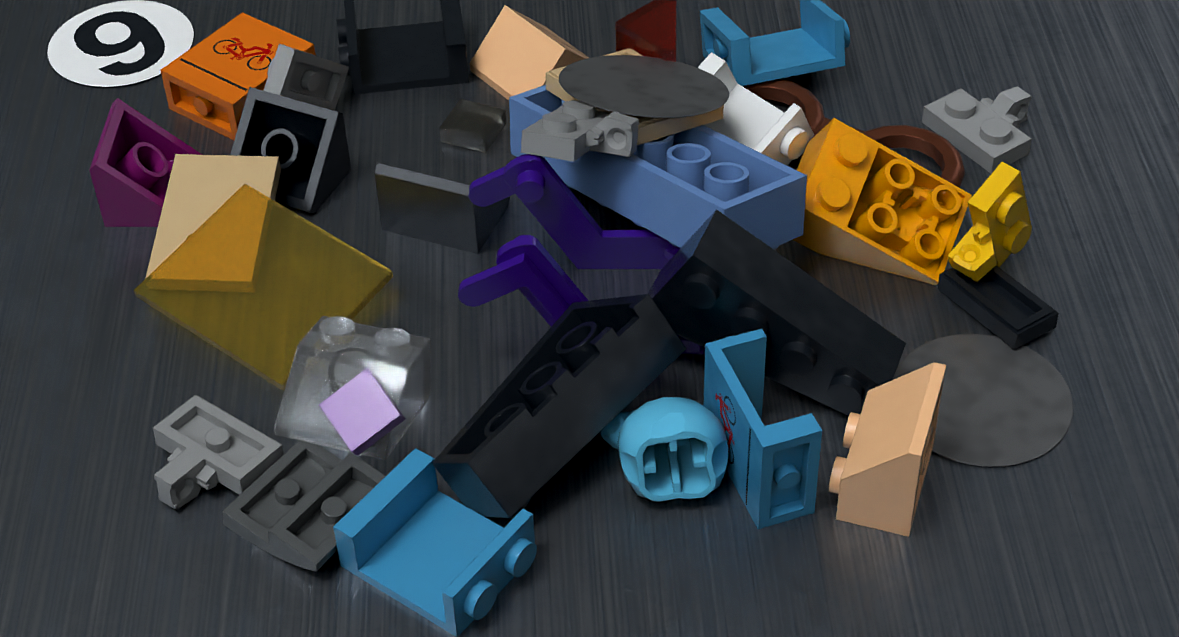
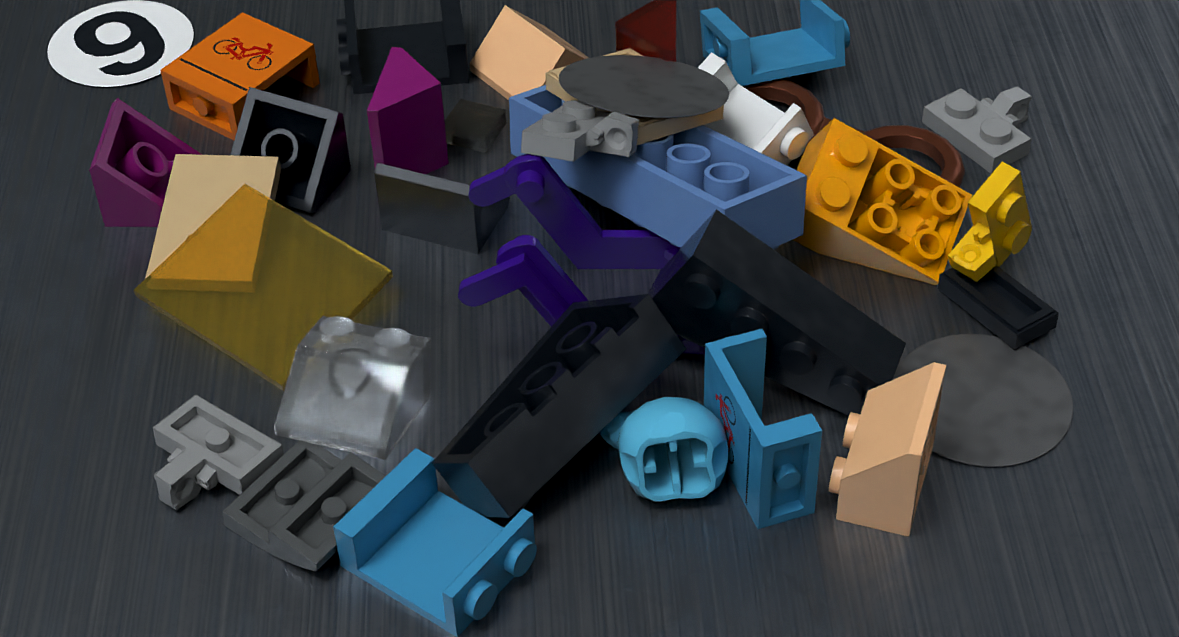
(305, 77): light grey hinge -> none
(362, 412): tile -> none
(407, 116): none -> magenta slope

